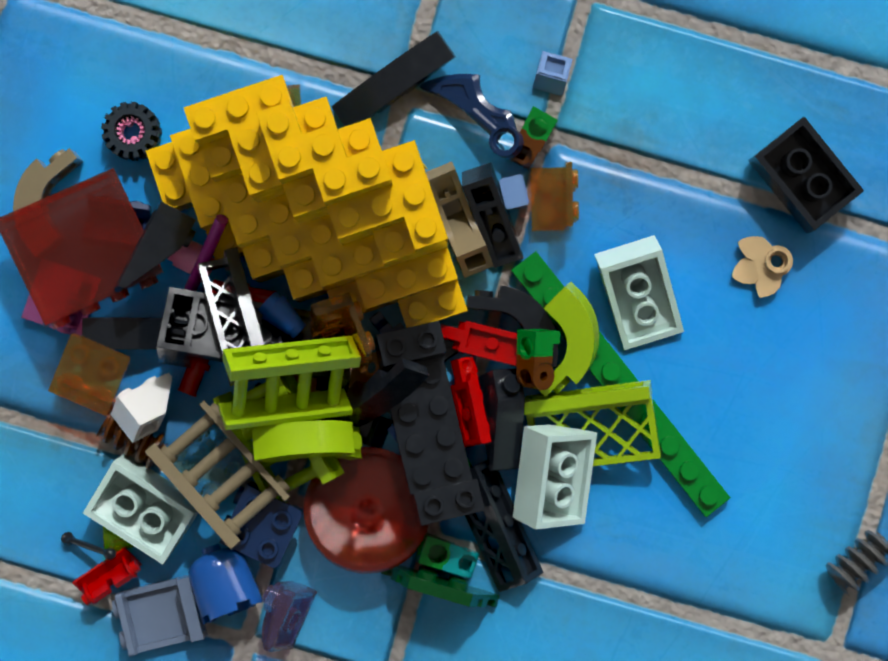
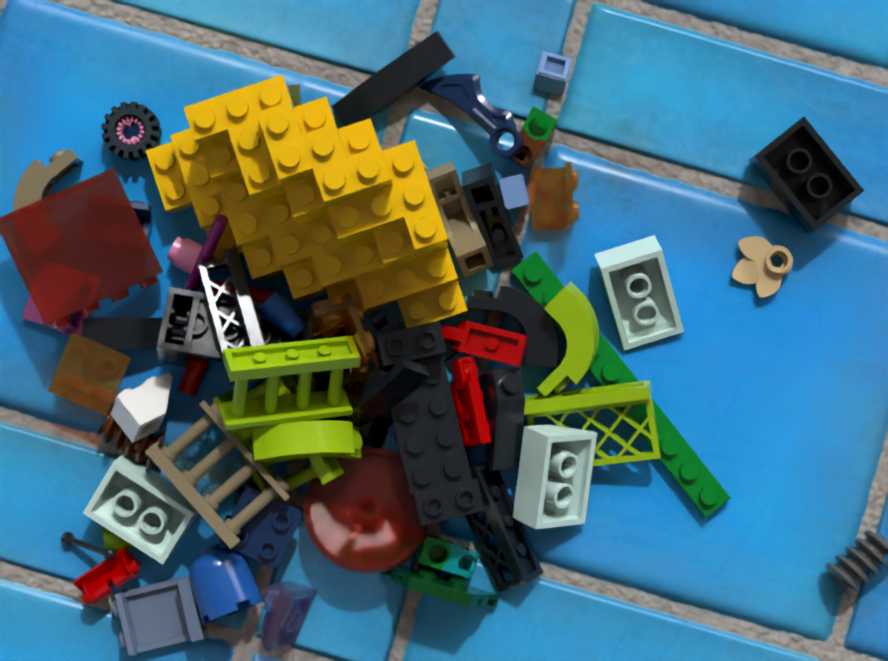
(162, 237): black slope -> none
(535, 357): leg -> none

